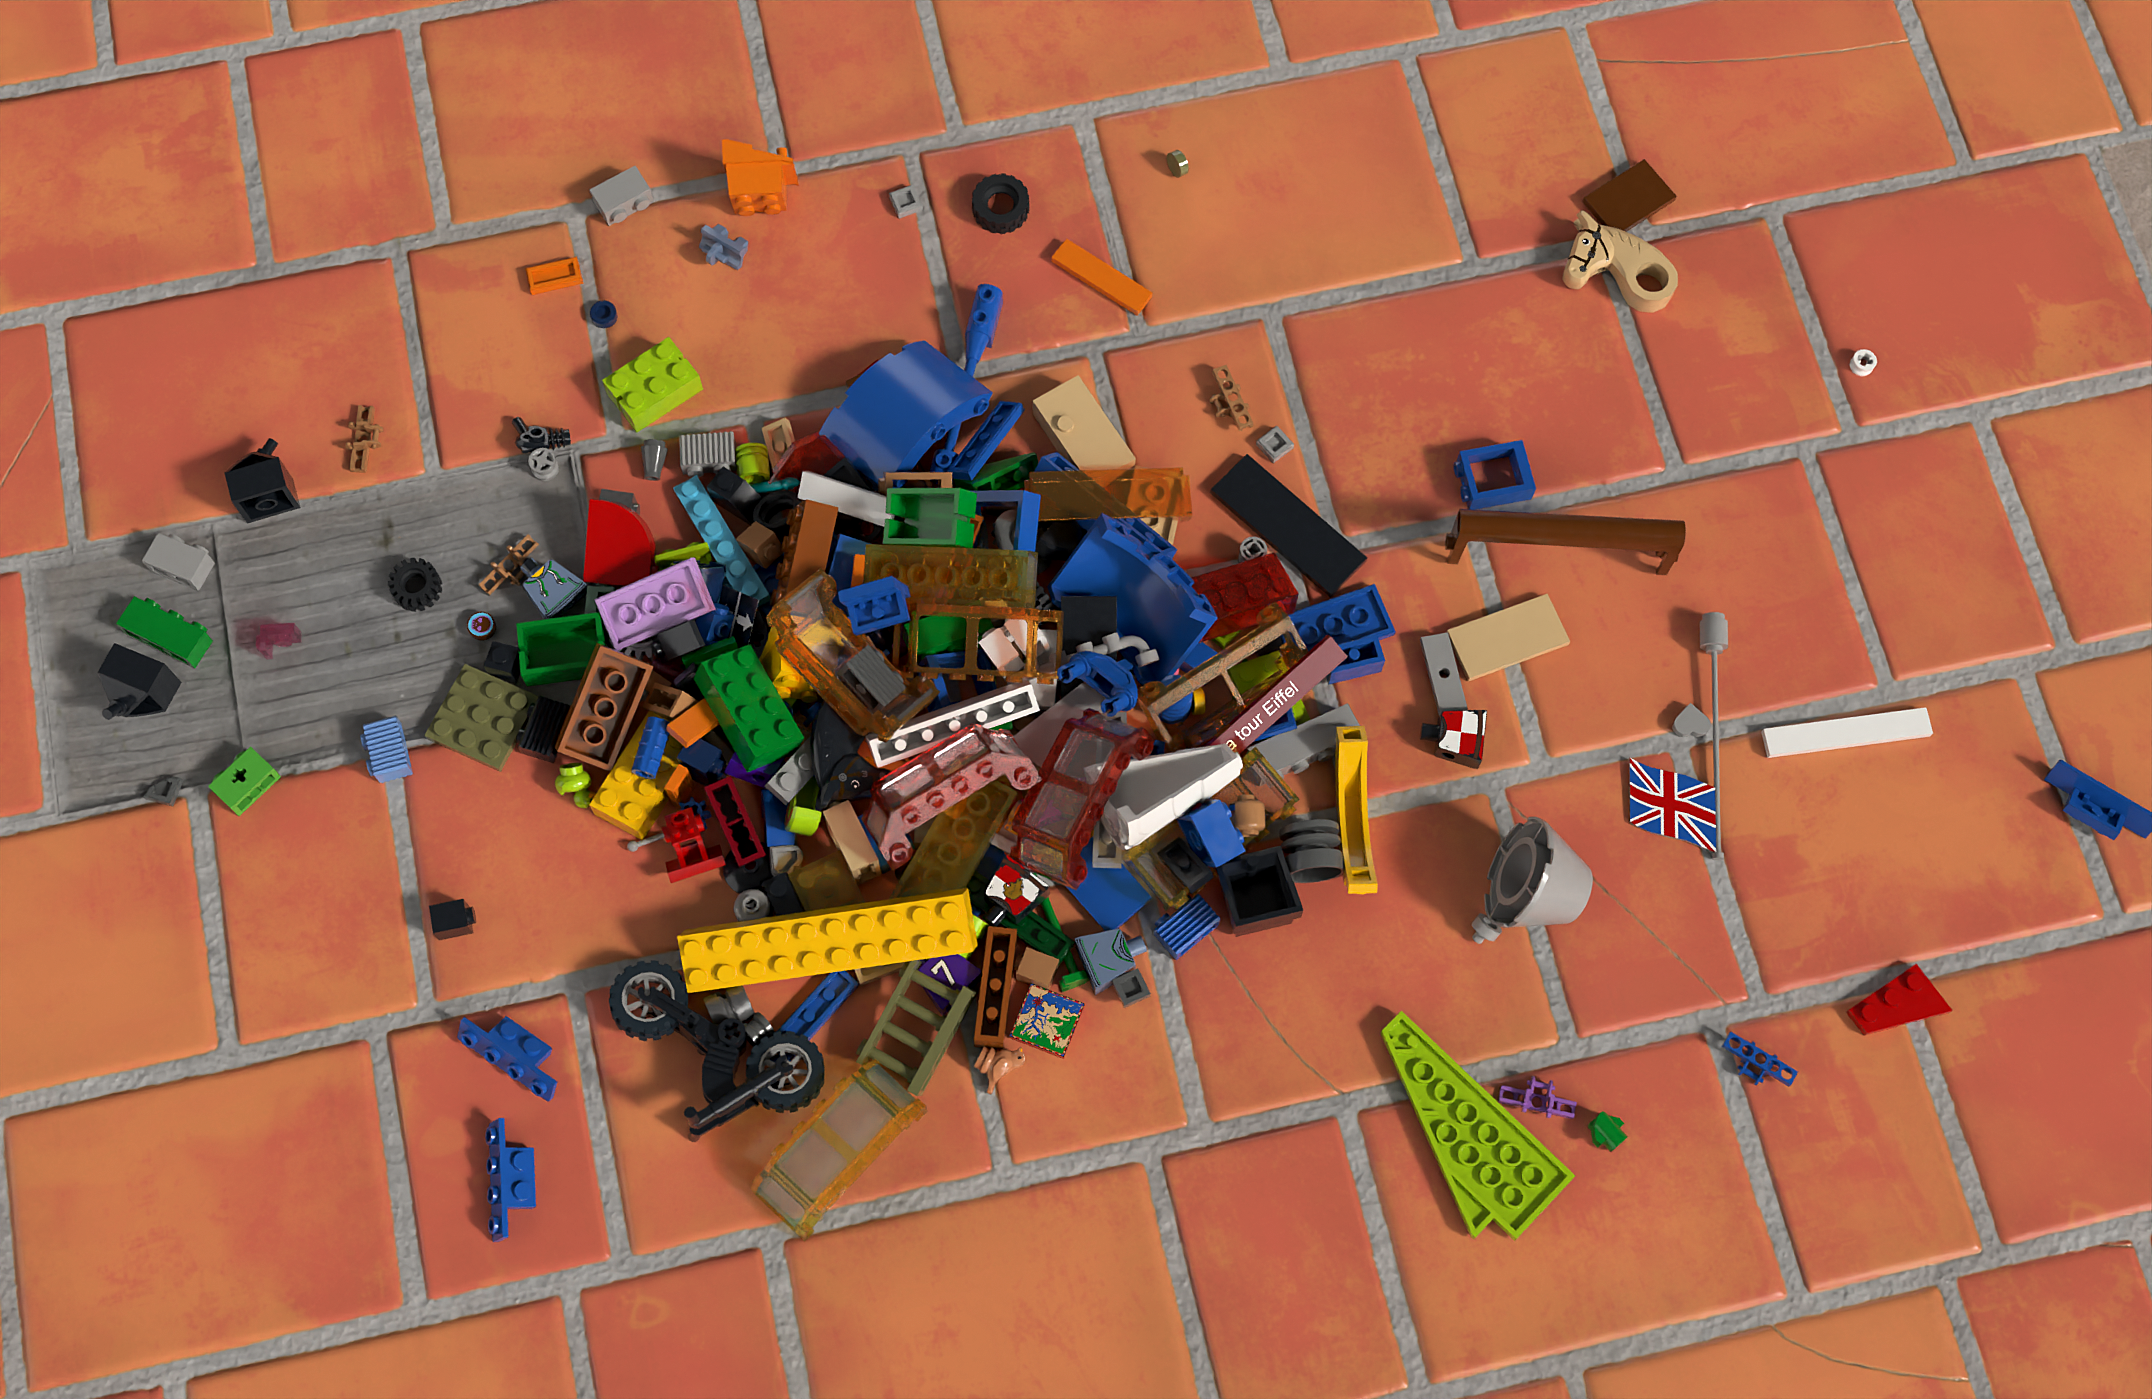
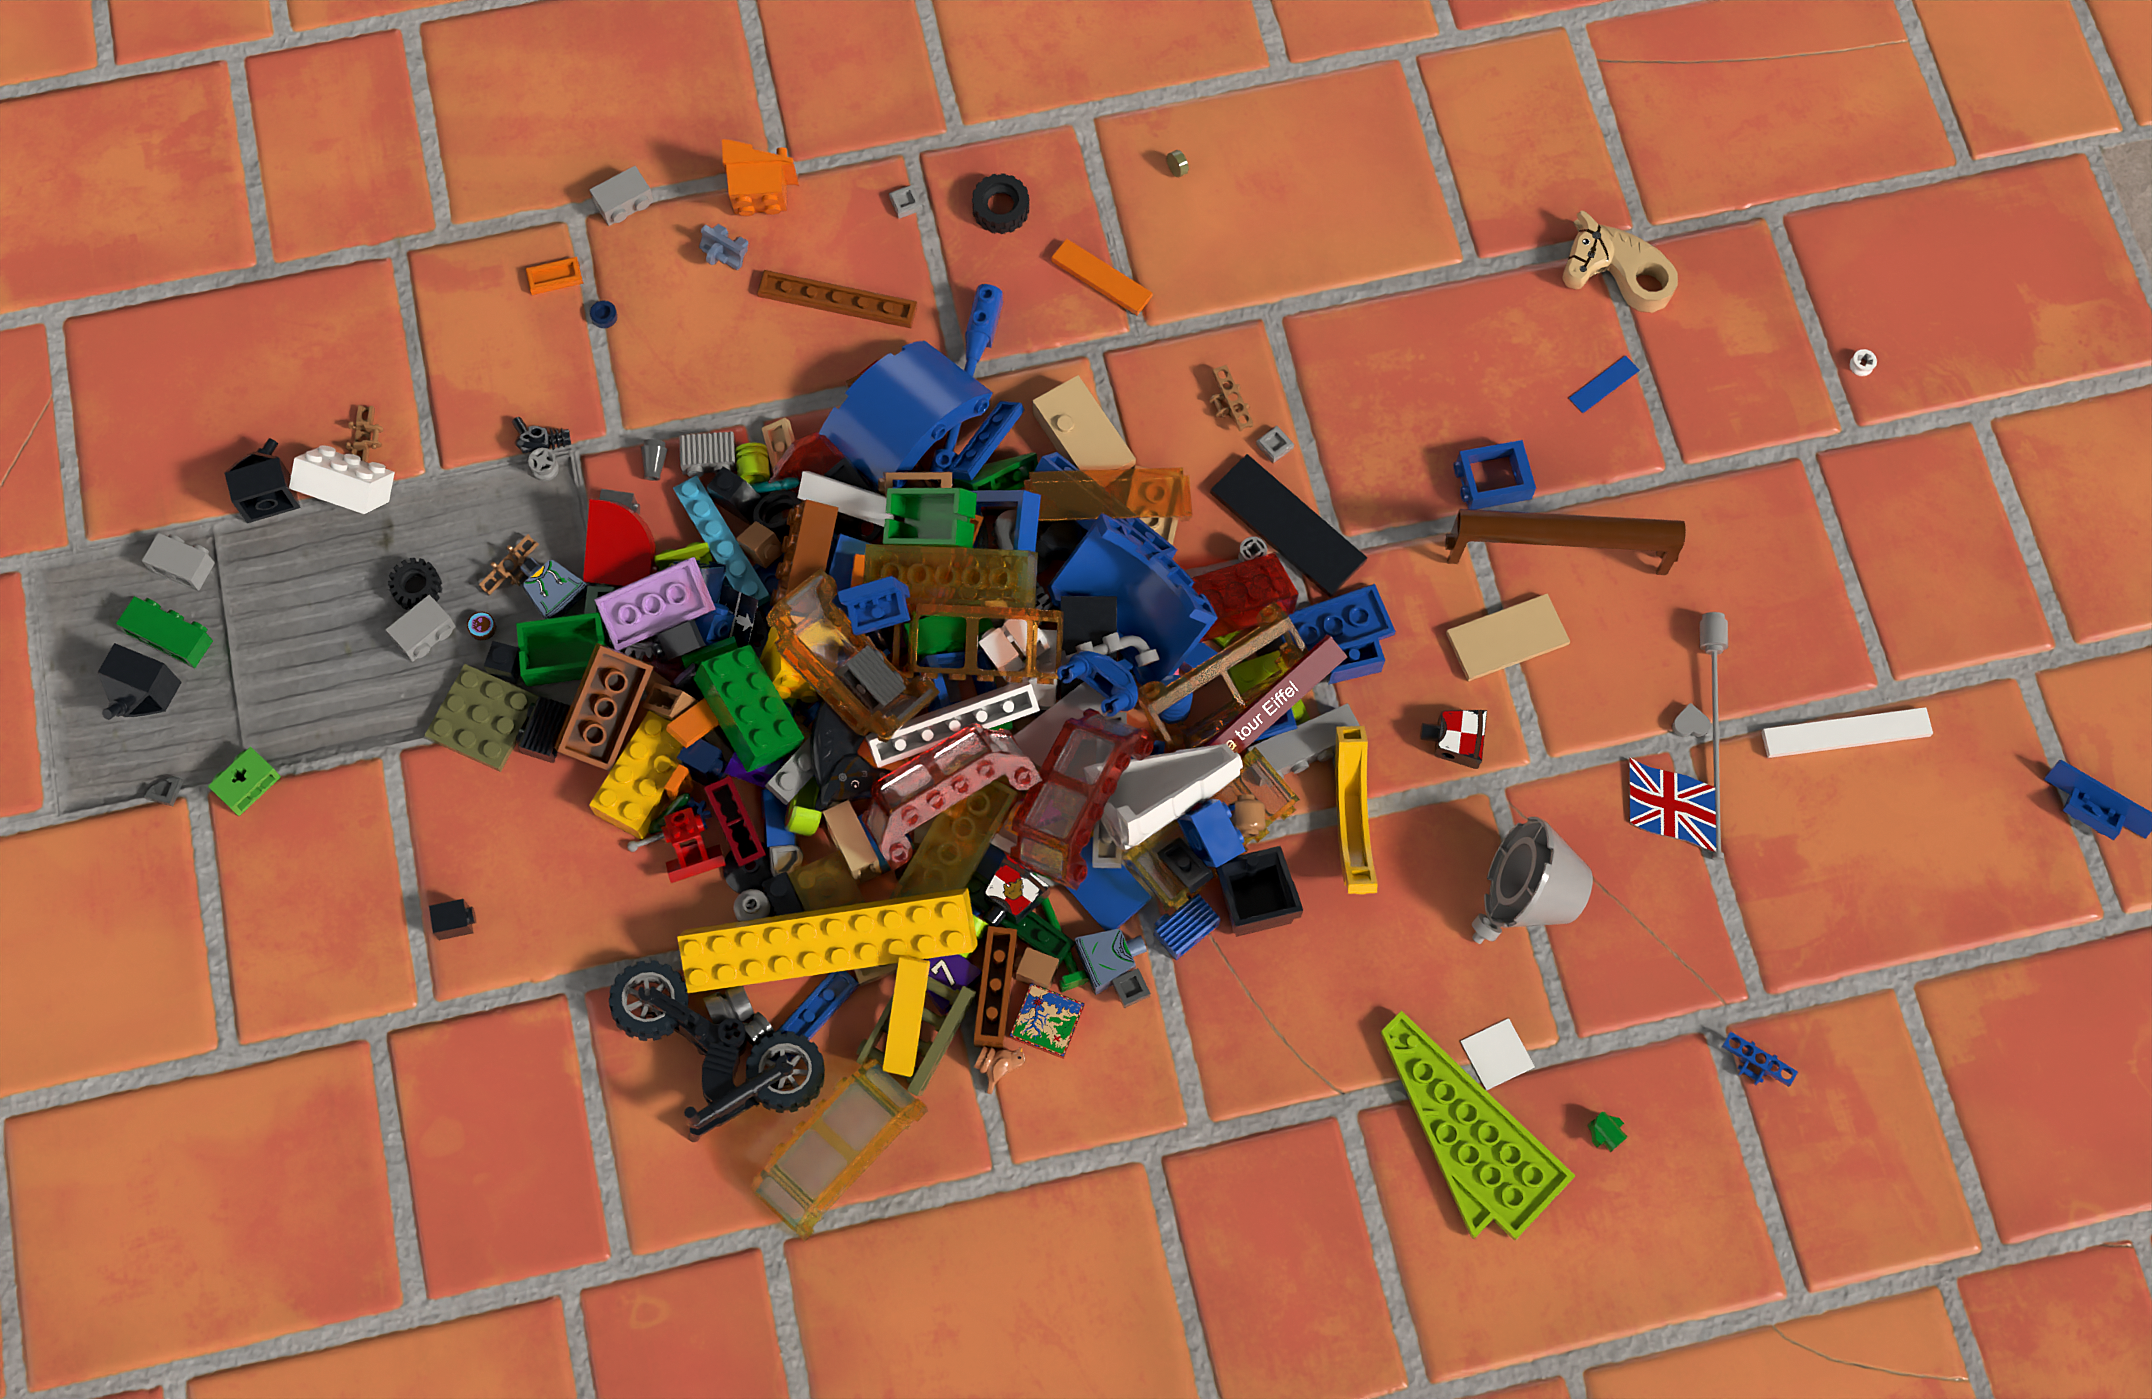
(278, 634): clear pink bracket -> none
(342, 479): none -> white brick
(386, 749): medium blue brick -> none
(421, 628): none -> light grey brick
(510, 1179): blue bracket -> none
(513, 1051): blue bracket -> none
(574, 779): lime animal -> none
(651, 748): blue axle -> none
(652, 384): lime piece -> none
(675, 806): none -> dark green piece
(837, 299): none -> dark orange tile
(906, 1016): none -> yellow tile
(1198, 702): yellow tile -> none
(1312, 850): dark grey wheel -> none
(1441, 660): light grey tile -> none
(1497, 1054): none -> white sticker
(1529, 1095): medium lavender piece -> none
(1604, 384): none -> blue sticker
(1629, 197): reddish brown tile -> none
(1899, 1002): red wing -> none

